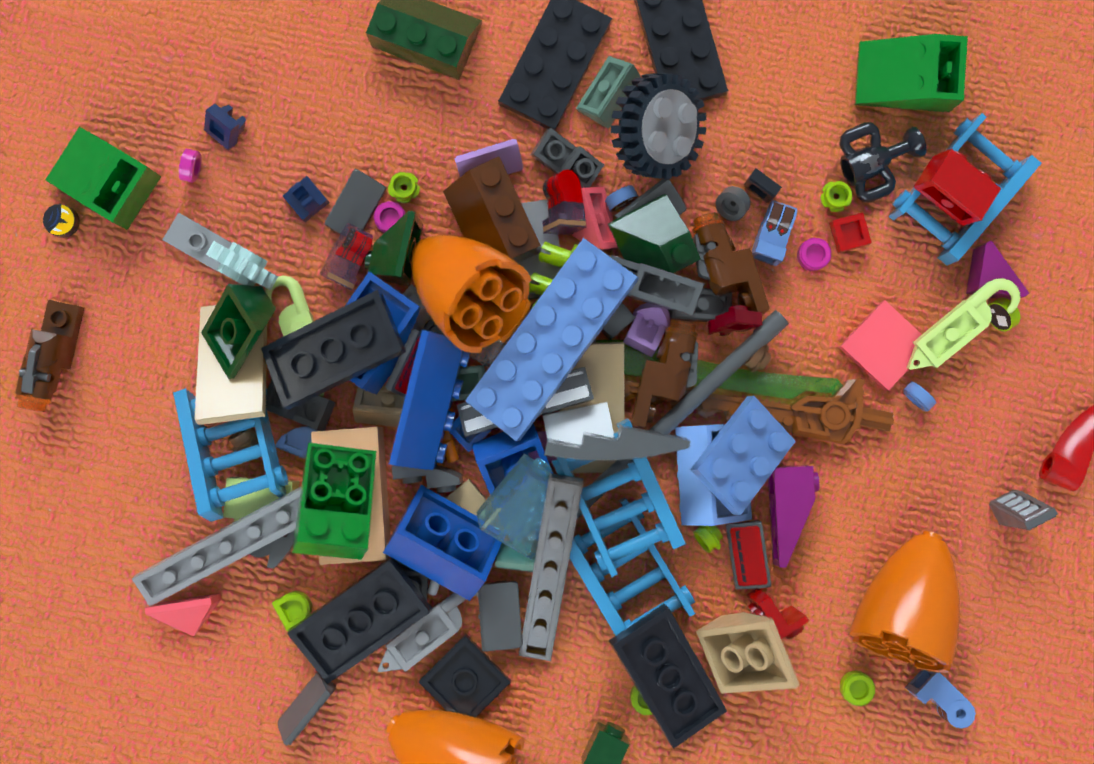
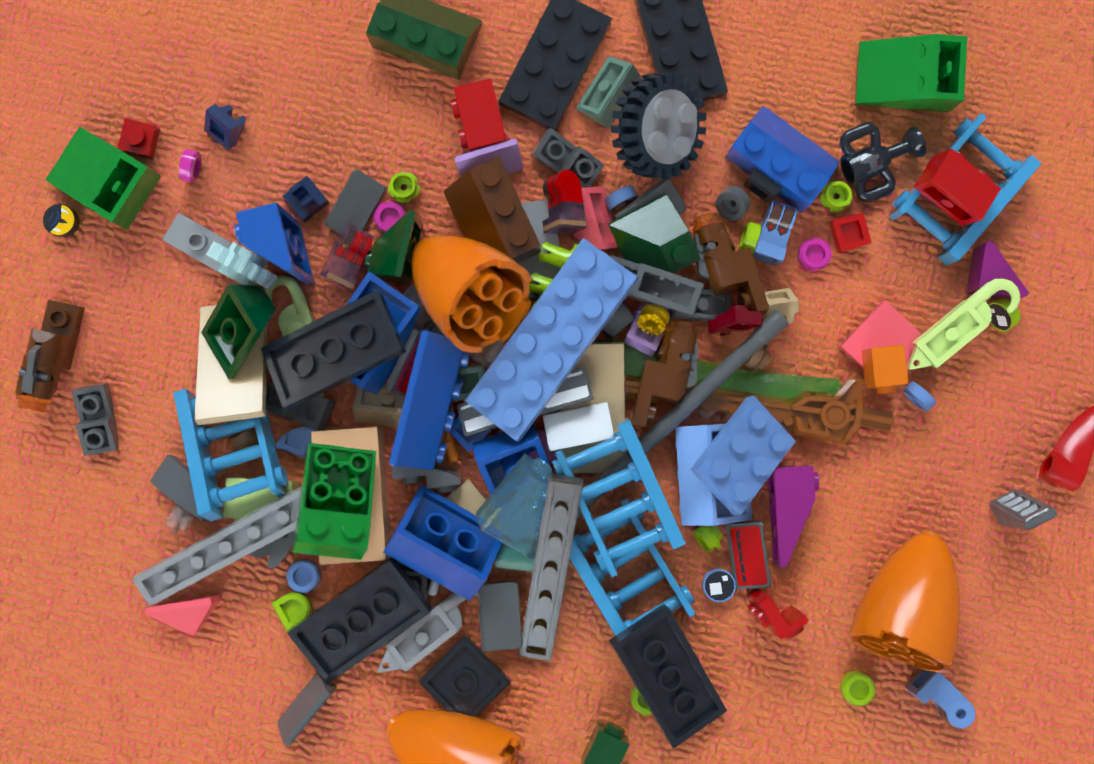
(97, 419): none -> dark grey slope
(138, 138): none -> red plate
(175, 482): none -> dark grey slope
(179, 519): none -> clear plate
(276, 238): none -> blue slope
(304, 575): none -> medium blue tile
(479, 115): none -> red brick
(629, 444): dark grey slope -> none
(653, 319): none -> yellow bush
(718, 585): none -> tile
(746, 654): tan slope -> none
(750, 236): none -> lime tile
(782, 301): none -> tan tile
(784, 157): none -> blue slope
(885, 368): none -> orange brick

